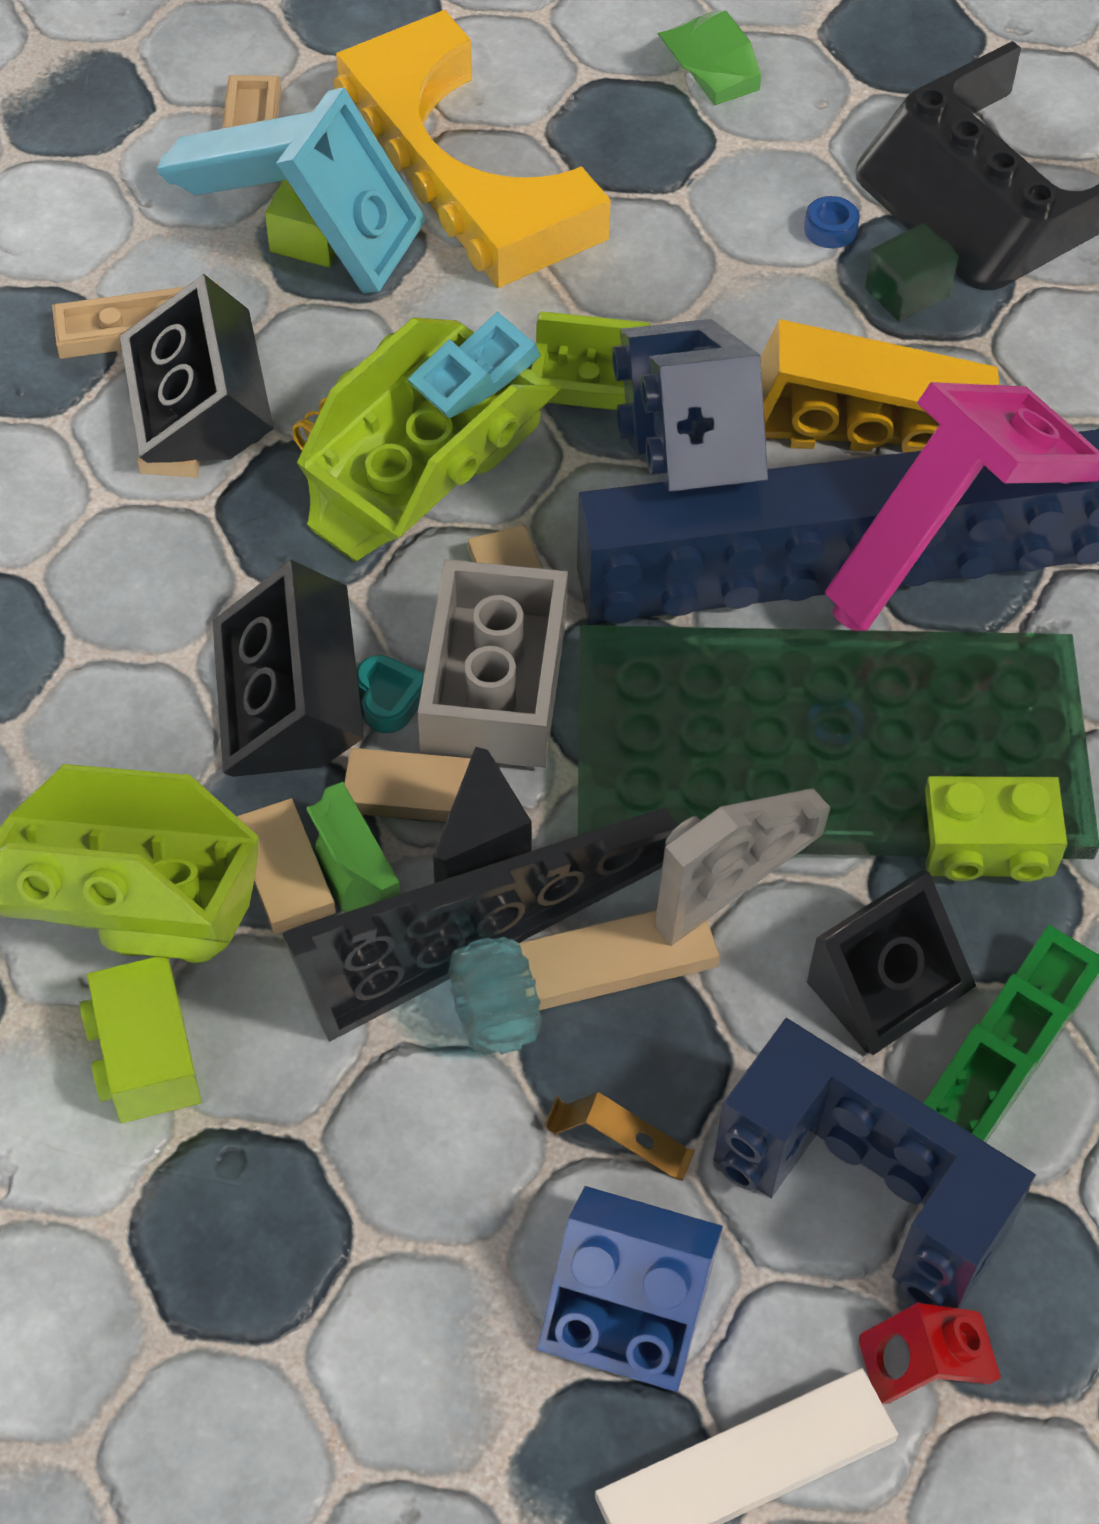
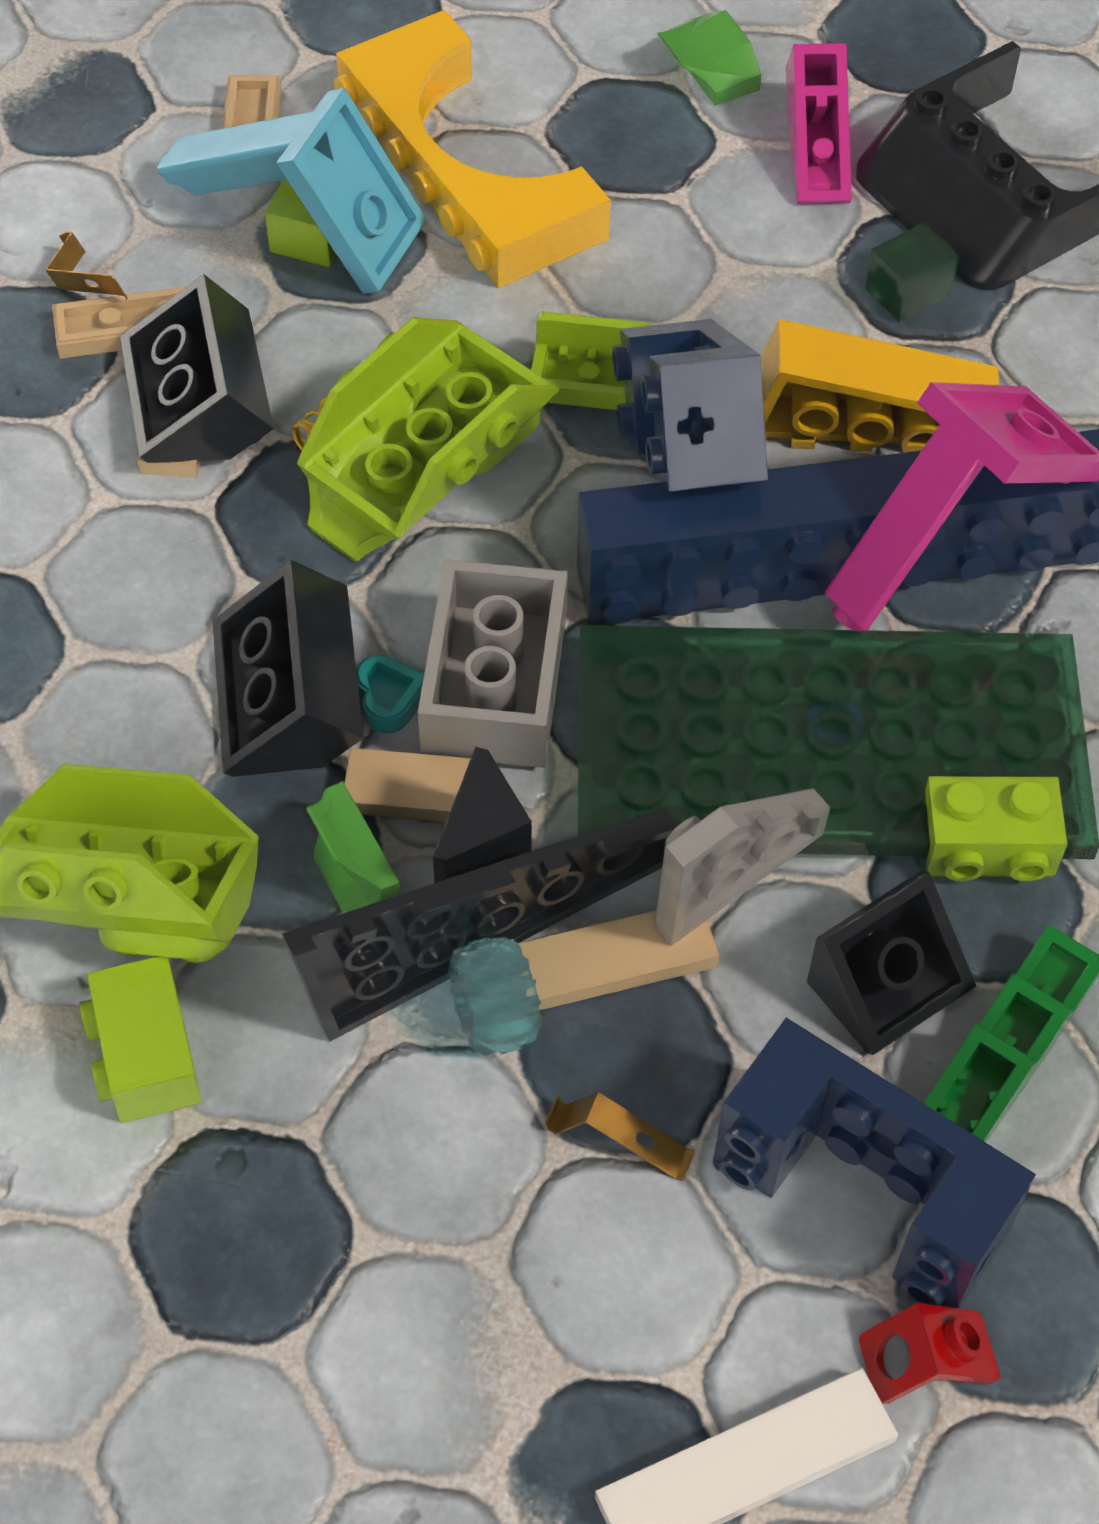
(64, 277): none -> pearl gold piece
(287, 868): tan tile -> none
(469, 374): medium azure slope -> none
(504, 547): tan tile -> none
(629, 1287): blue slope -> none
(819, 122): none -> dark pink slope
(831, 222): blue tile -> none

